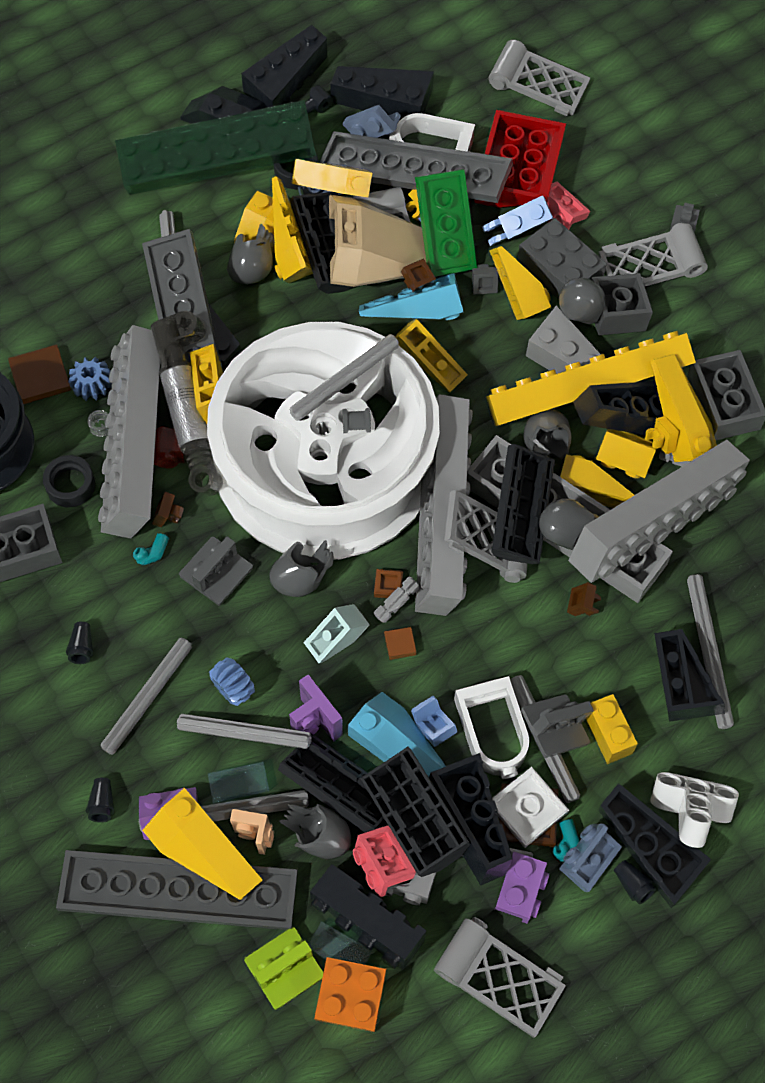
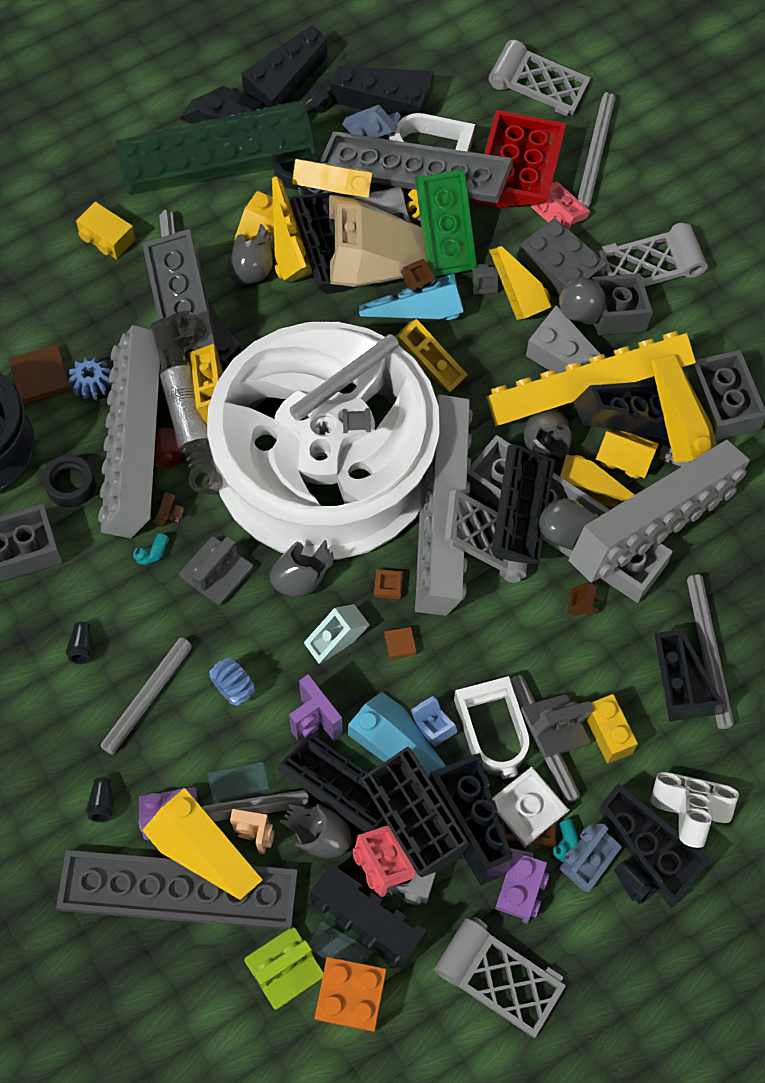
(95, 417): clear bush -> none
(105, 230): none -> yellow brick
(244, 731): light grey axle -> none
(396, 600): light grey axle -> none
(520, 220): light blue hinge -> none
(596, 149): none -> light grey axle
(663, 435): yellow tile -> none
(685, 214): dark grey tile -> none

